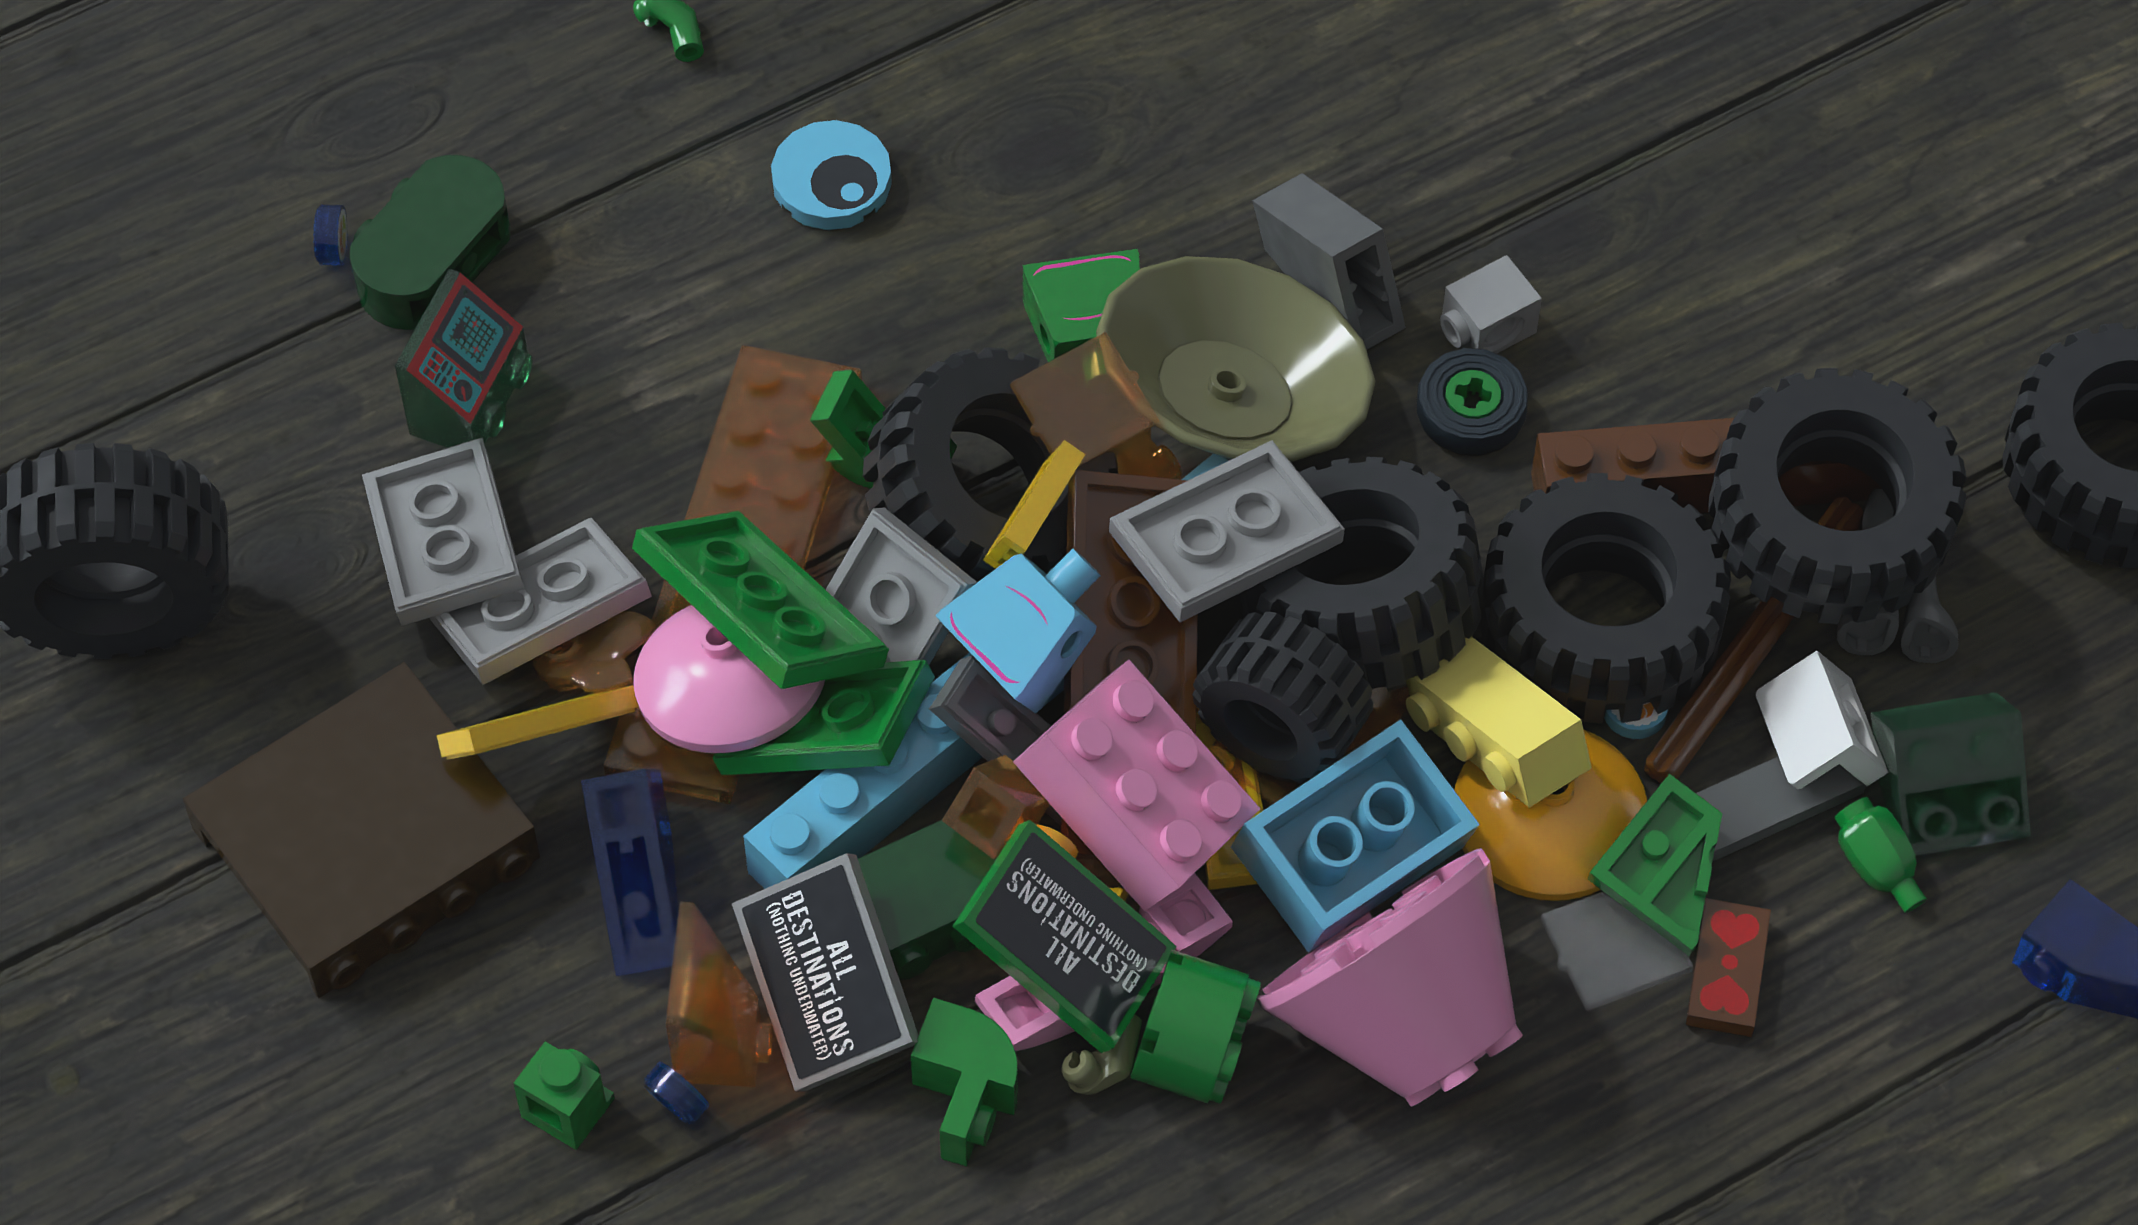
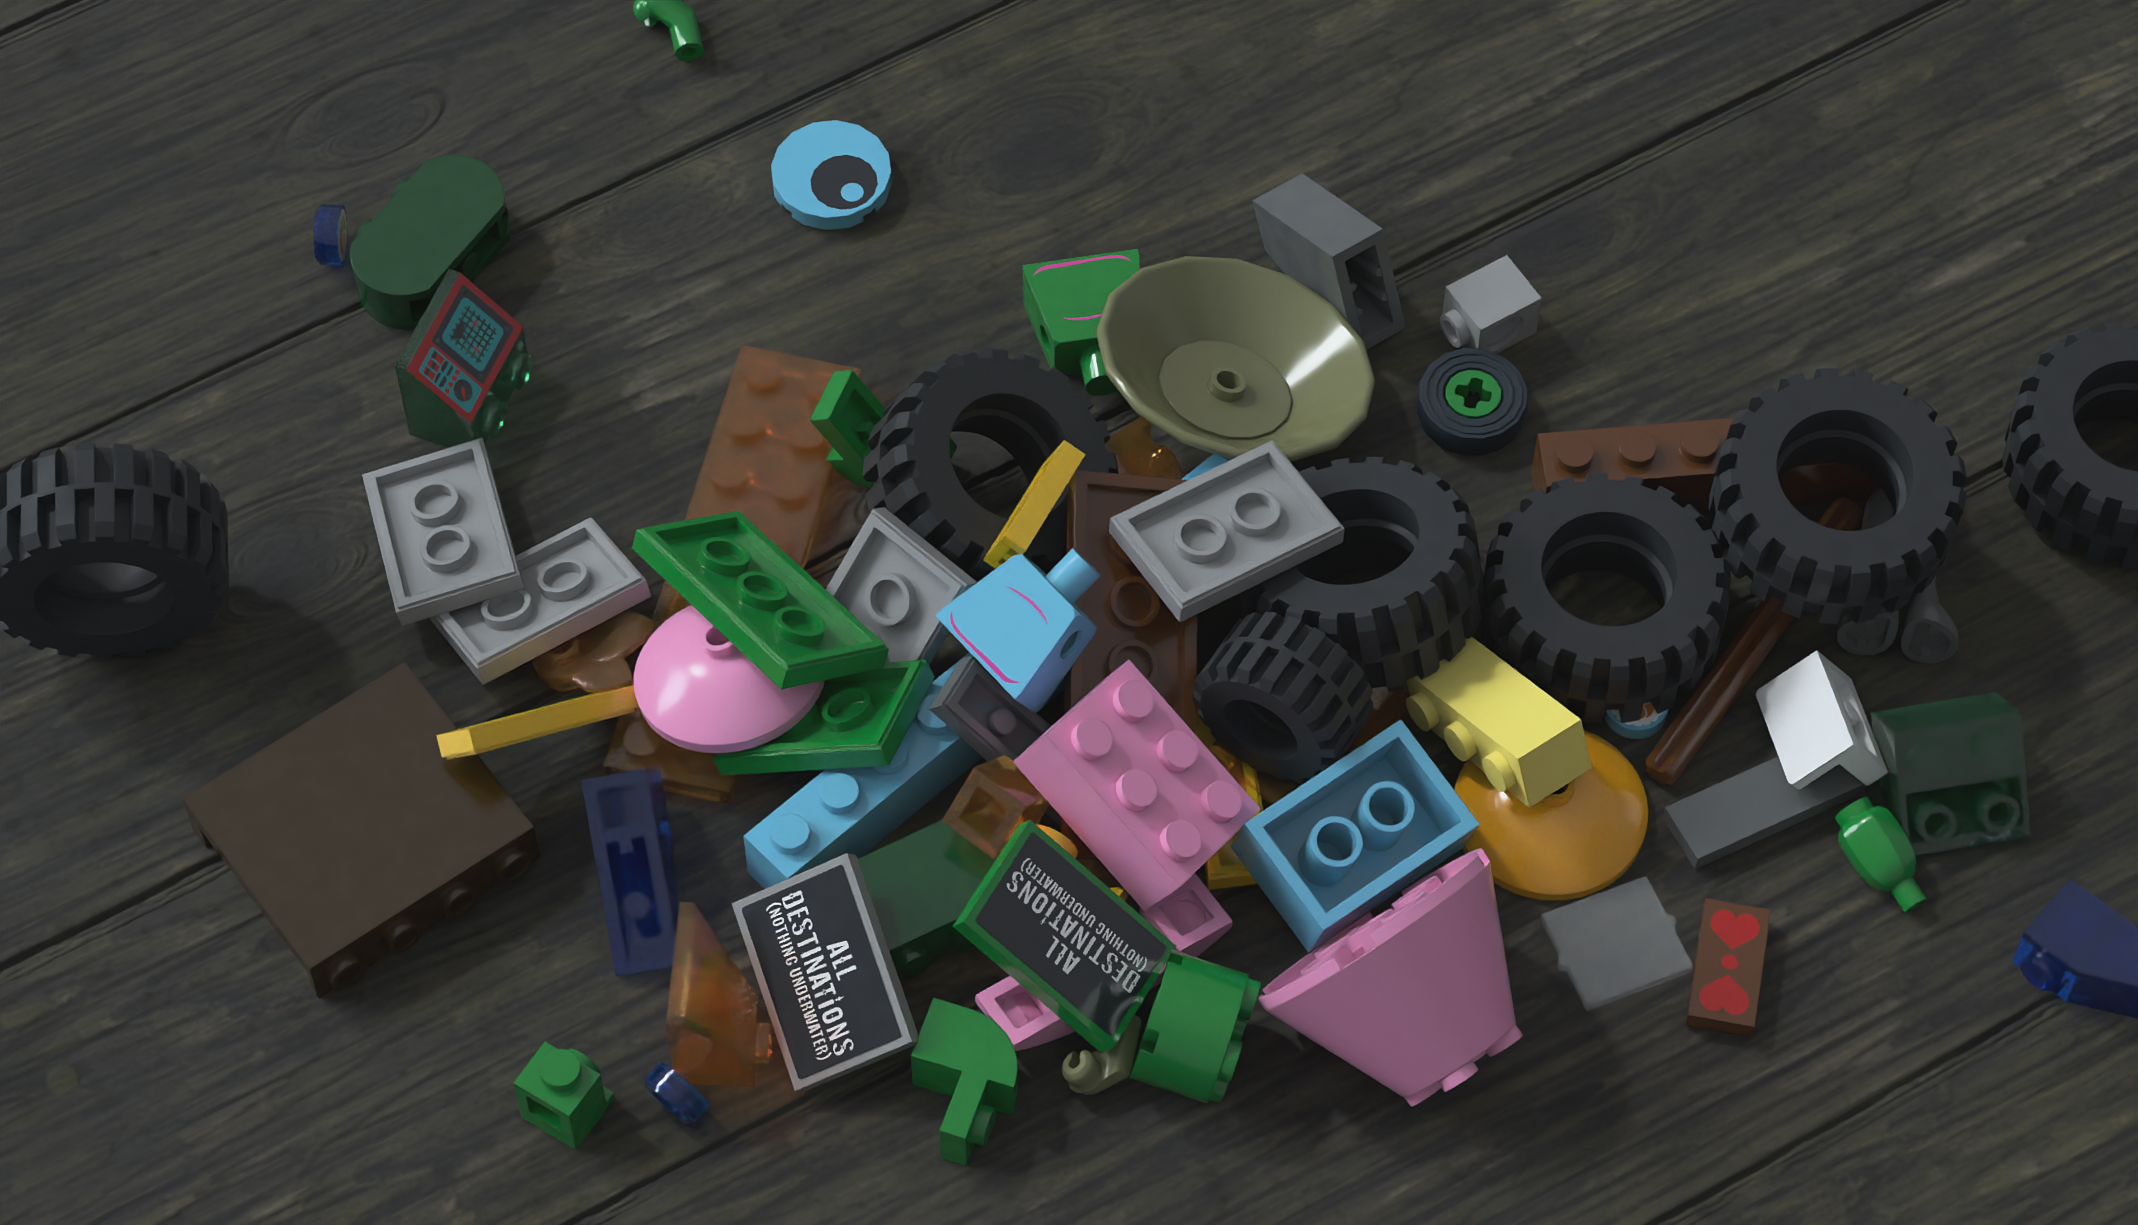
(1085, 400): clear orange piece -> none
(1664, 863): green wing -> none

